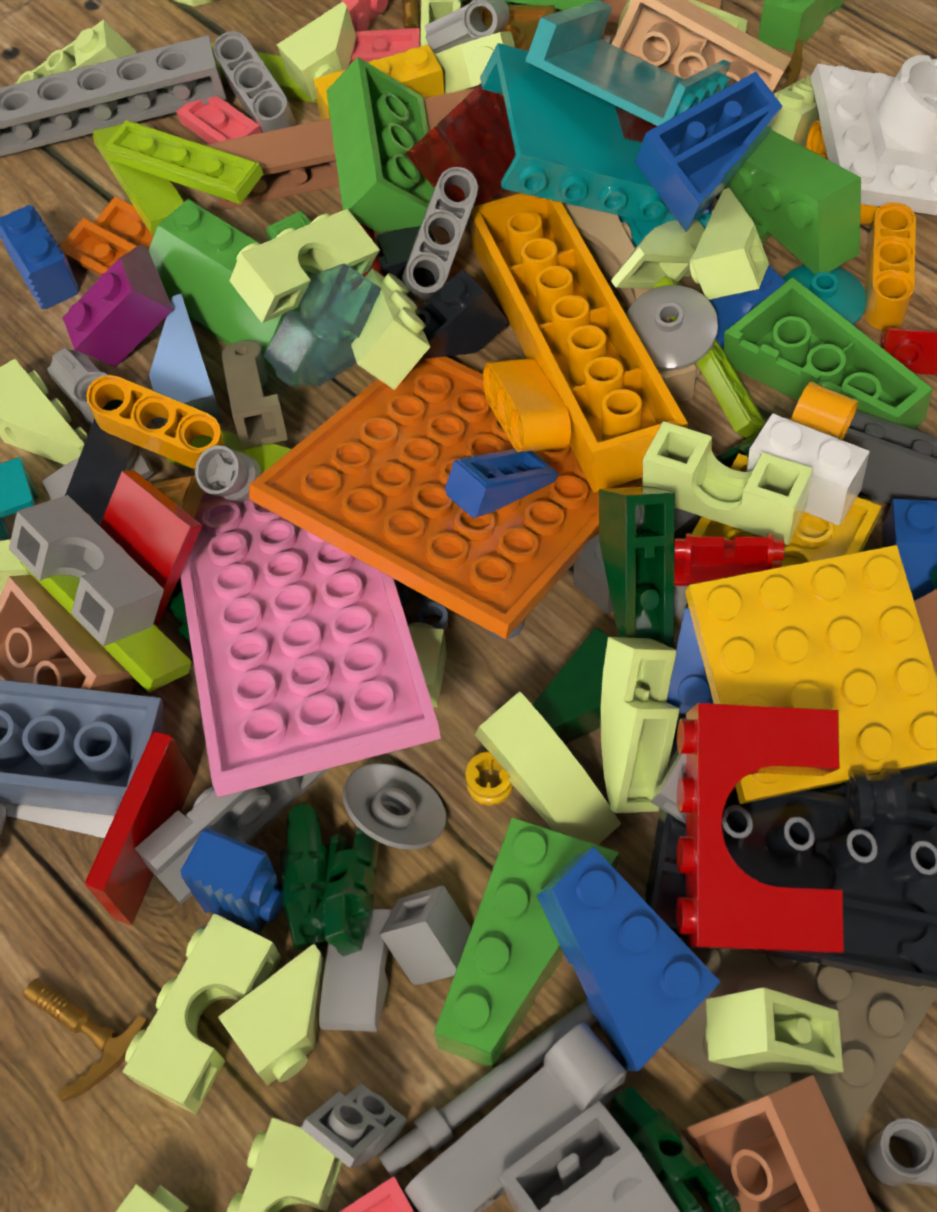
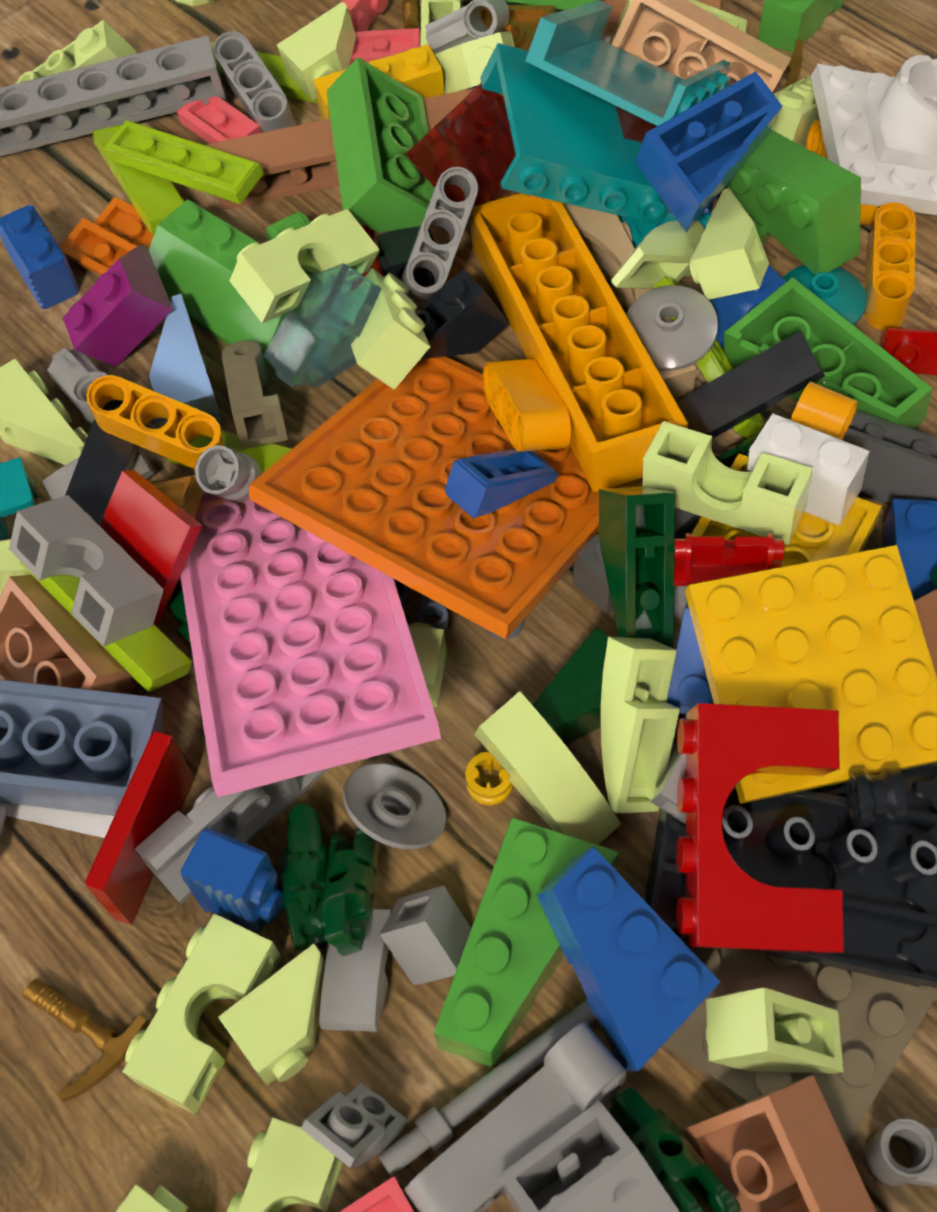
(751, 387): none -> black tile

